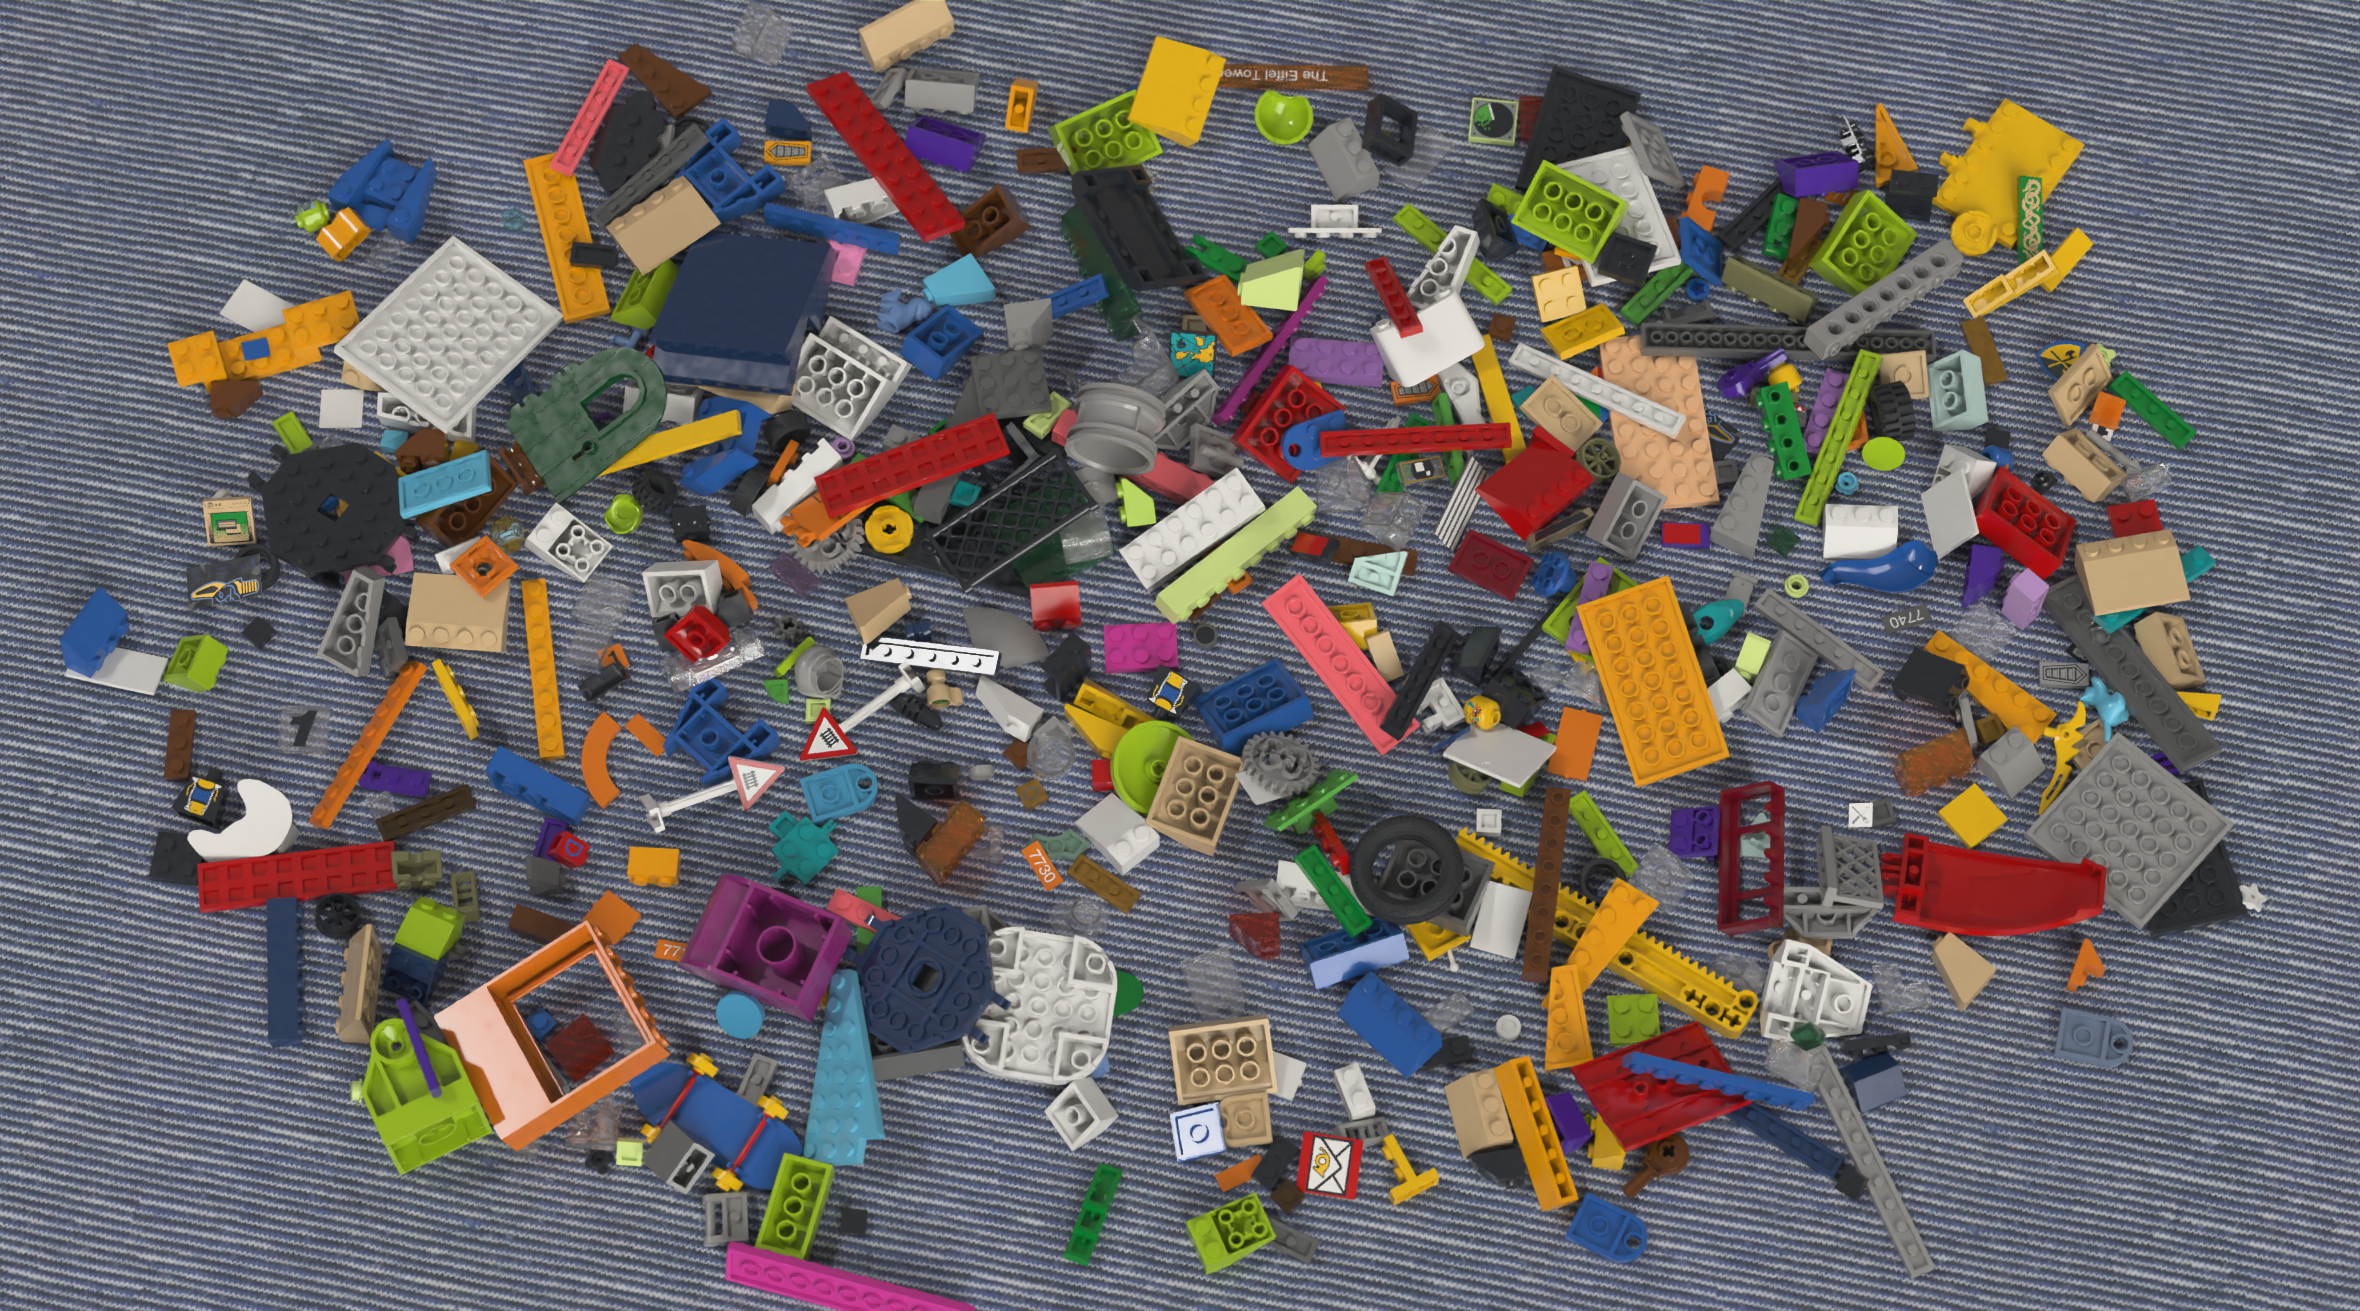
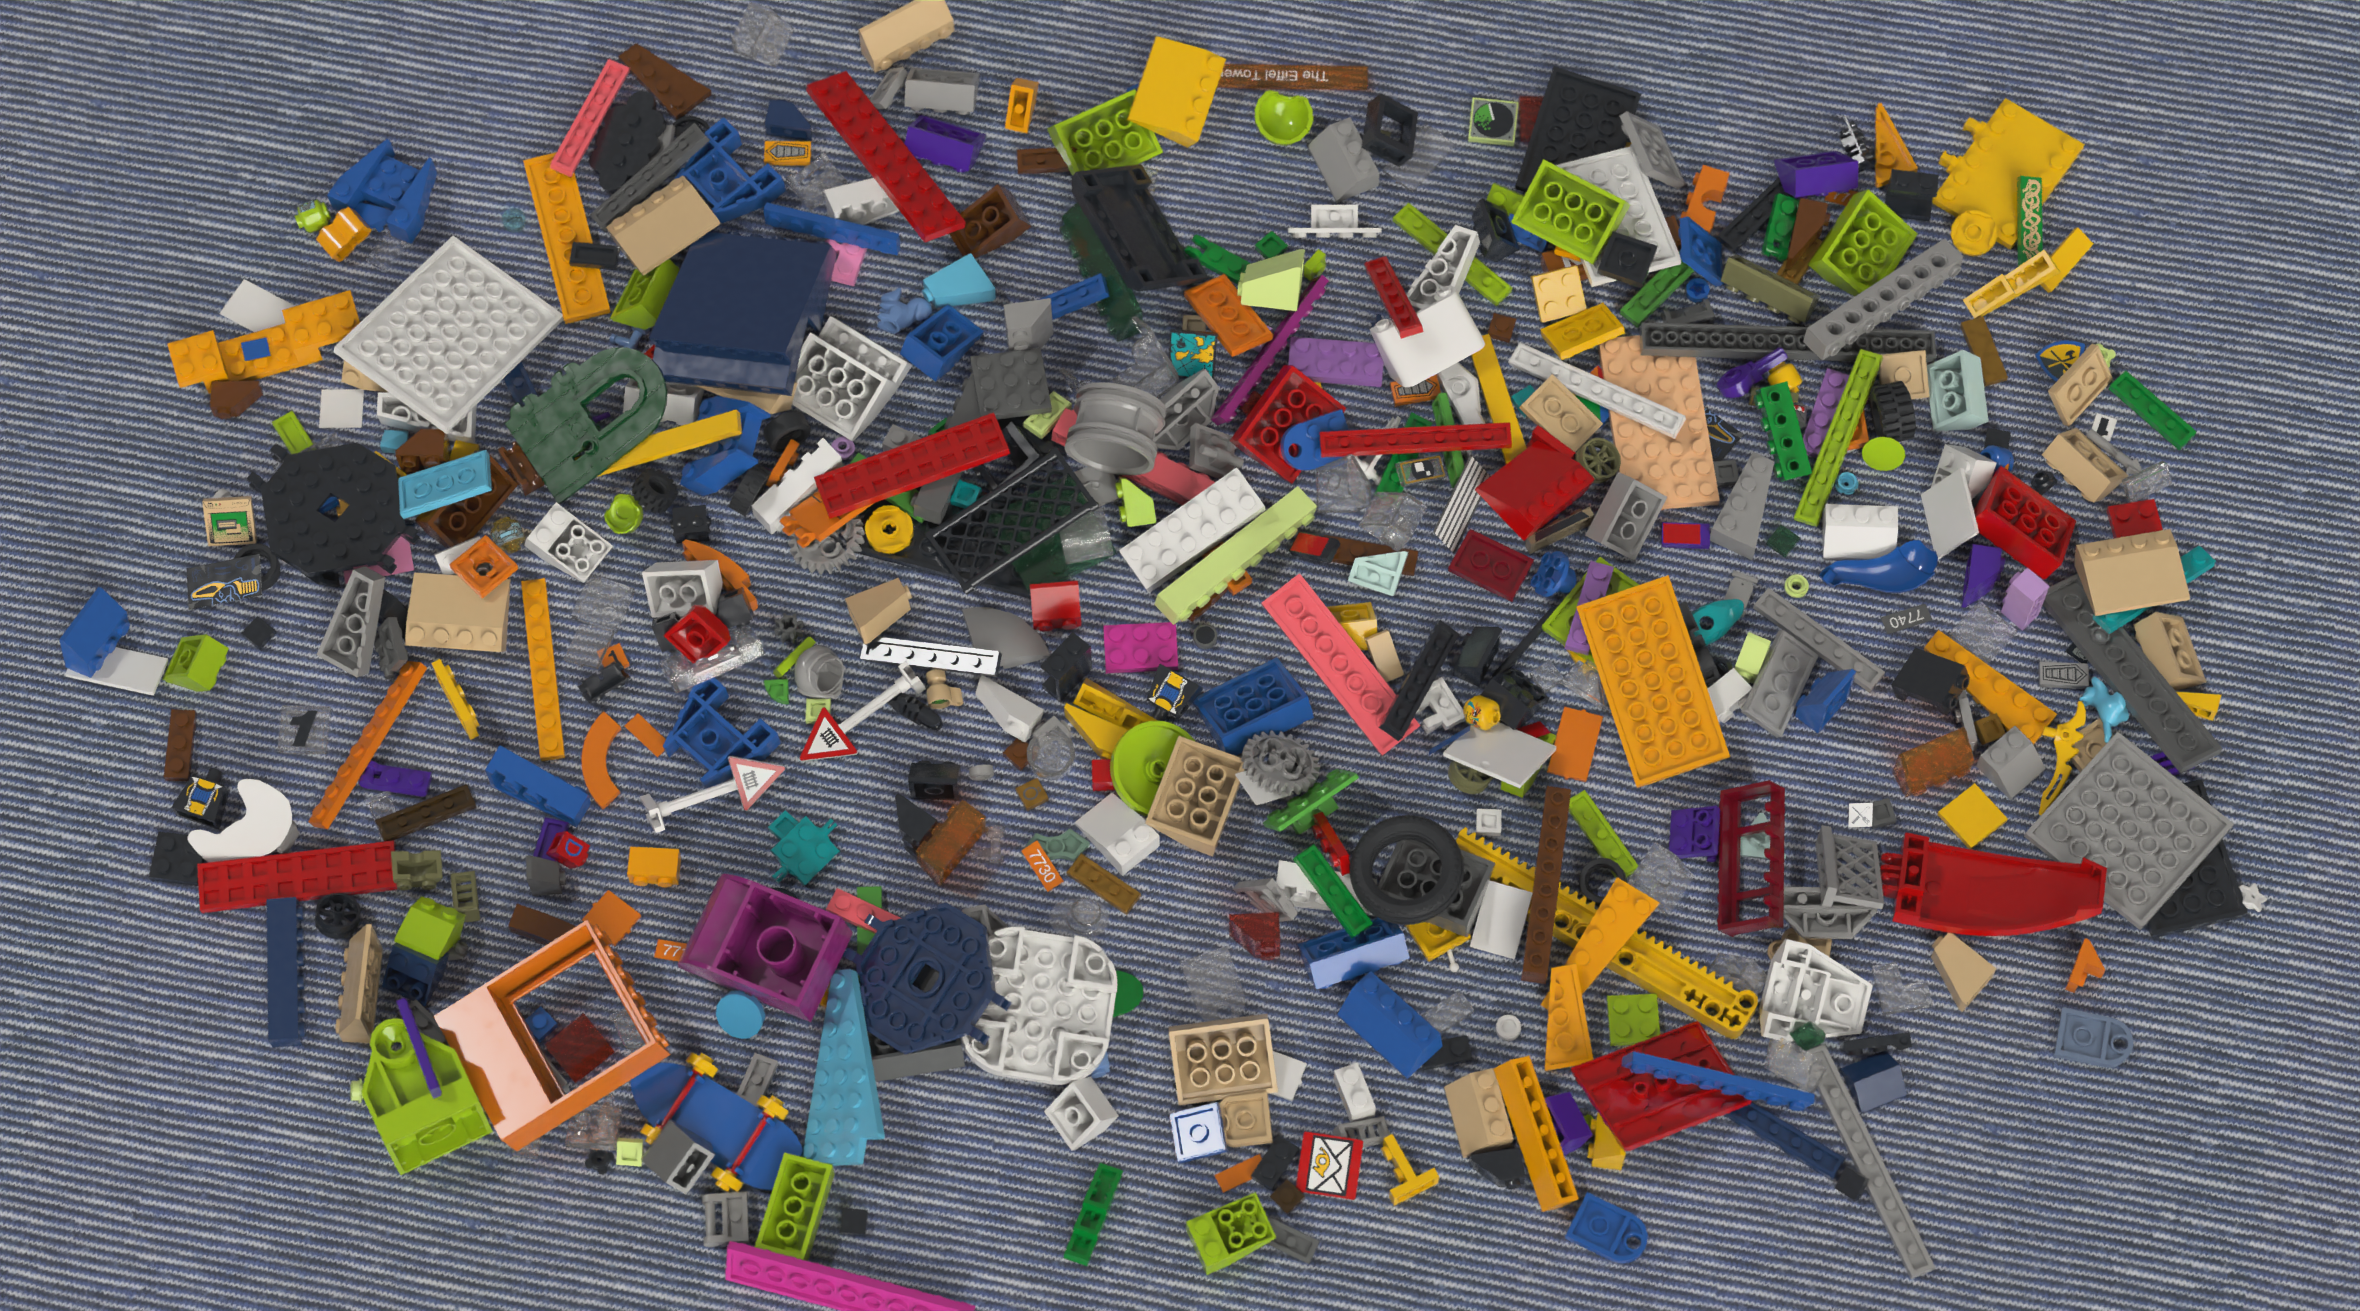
(795, 574): clear purple slope -> none
(837, 792): dark azure plate -> none
(918, 631): dark blue wheel -> none
(1657, 1165): reddish brown piece -> none
(2107, 410): orange panel -> none

